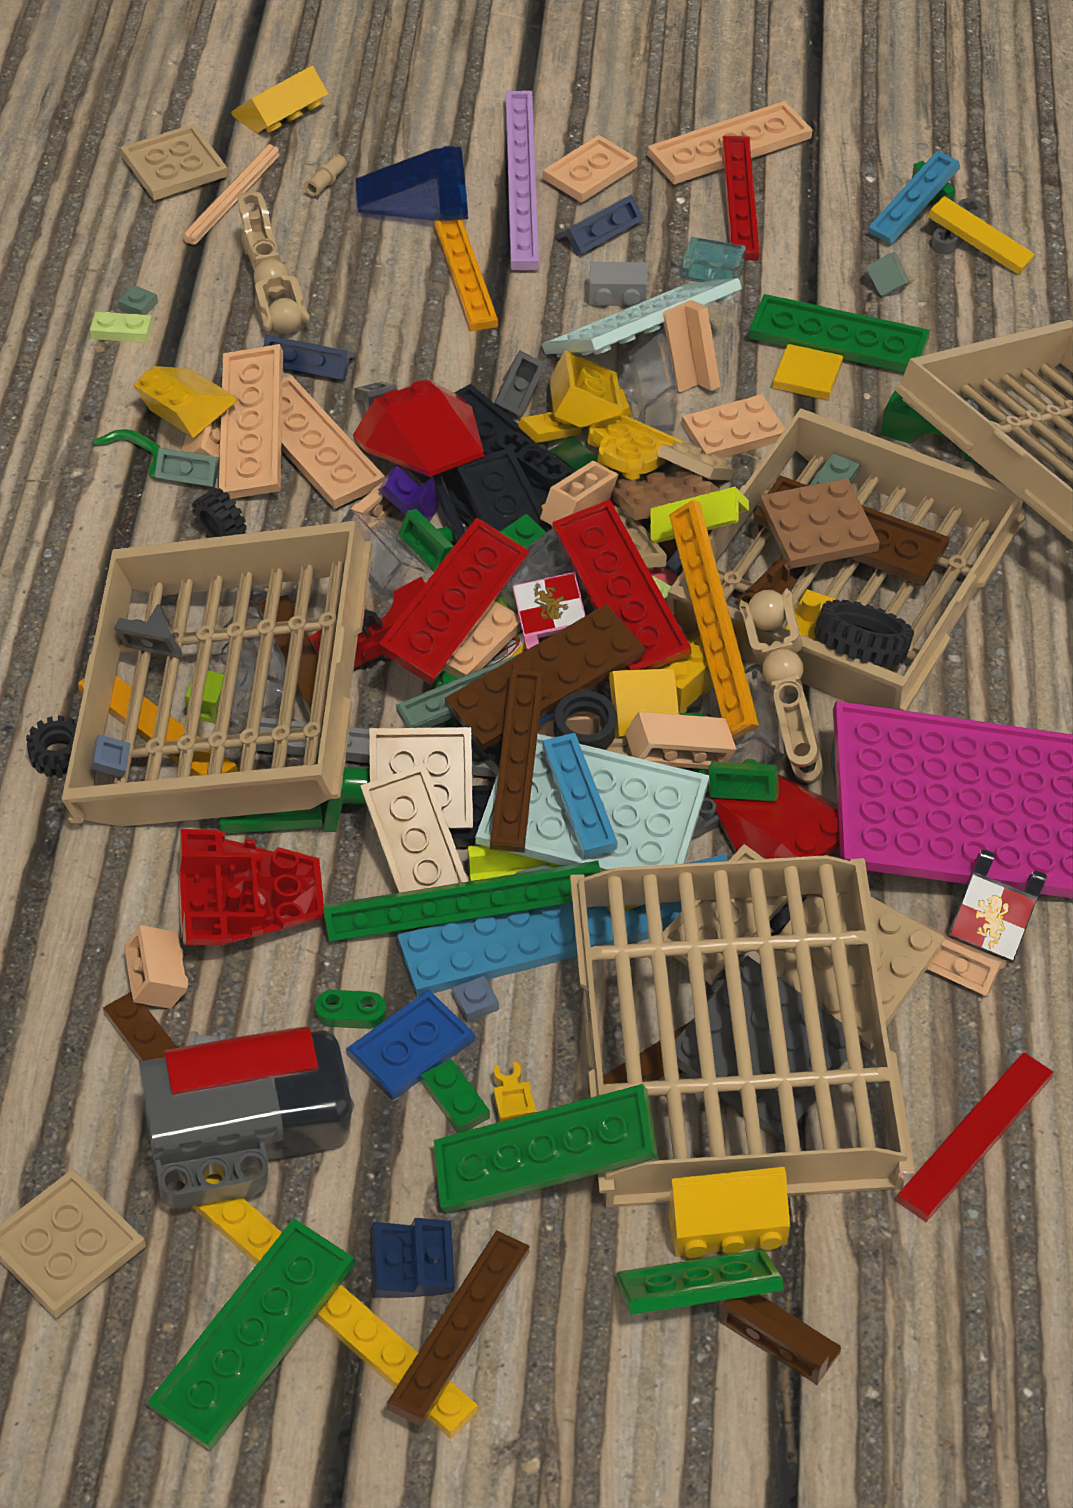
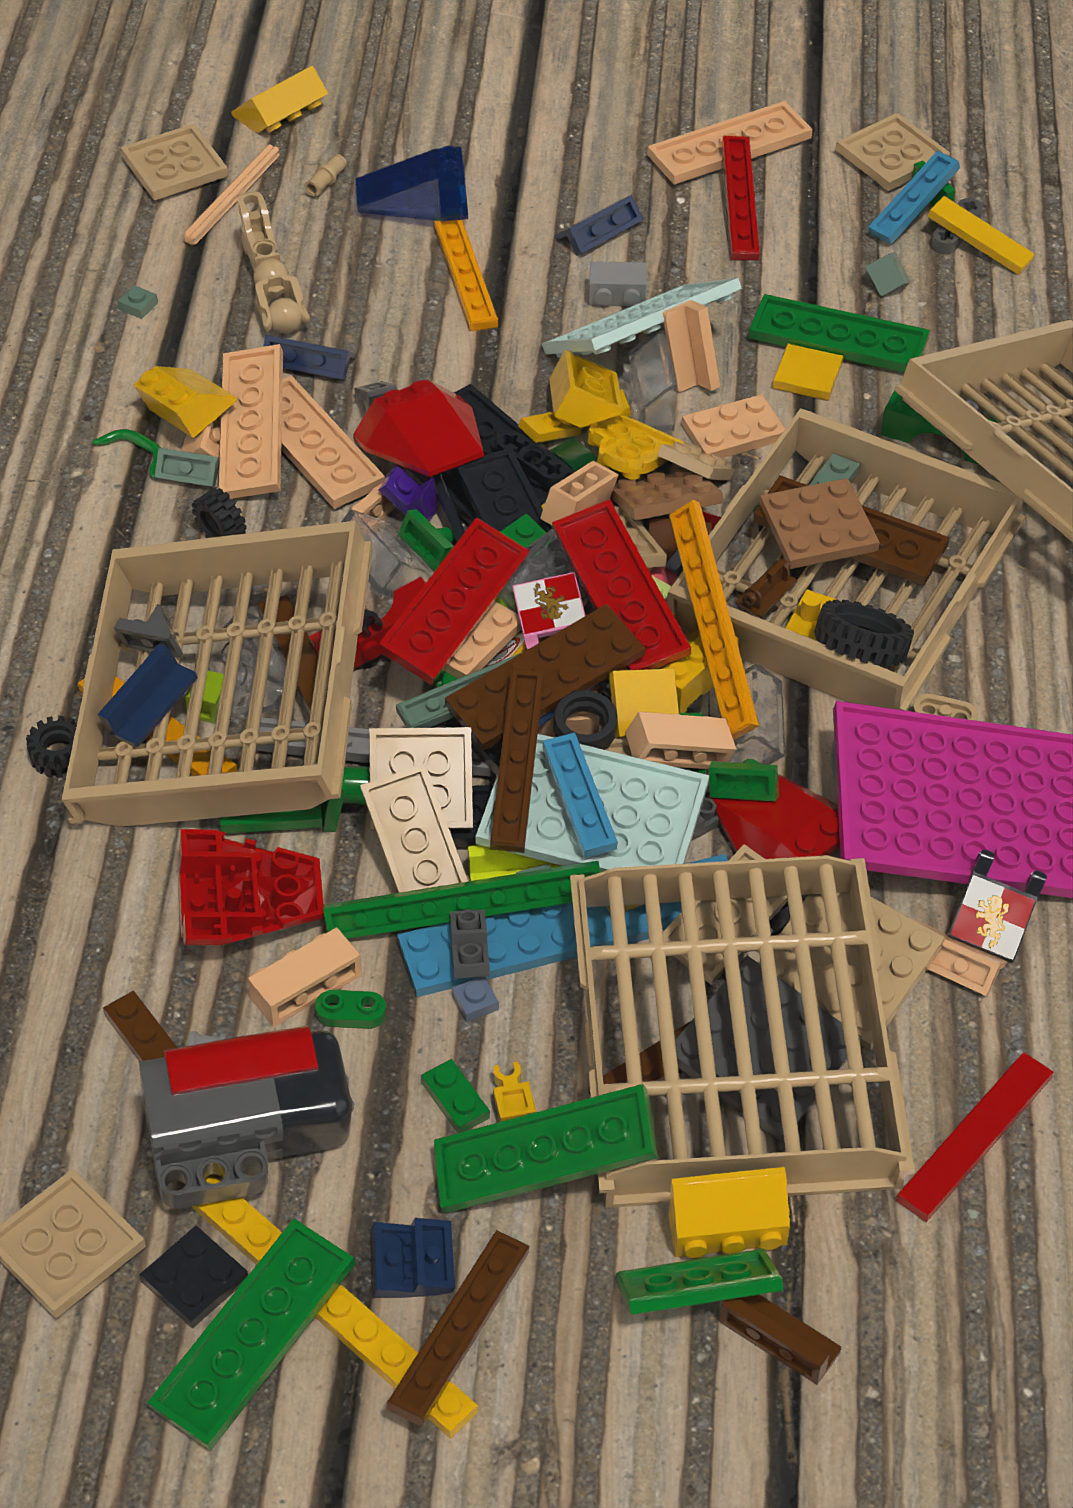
(110, 755): sand blue plate -> none
(121, 327): yellowish green plate -> none
(146, 697): none -> dark blue panel
(155, 967): light nougat brick -> none
(194, 1276): none -> black plate
(303, 975): none -> light nougat brick
(410, 1044): blue tile -> none
(469, 944): none -> dark grey slope
(519, 383): dark grey slope -> none
(522, 181): lavender plate -> none
(590, 168): light nougat plate -> none
(712, 260): clear light blue brick -> none
(718, 510): neon yellow panel -> none
(783, 672): tan piece -> none
(889, 150): none -> tan plate
(944, 706): none -> tan plate

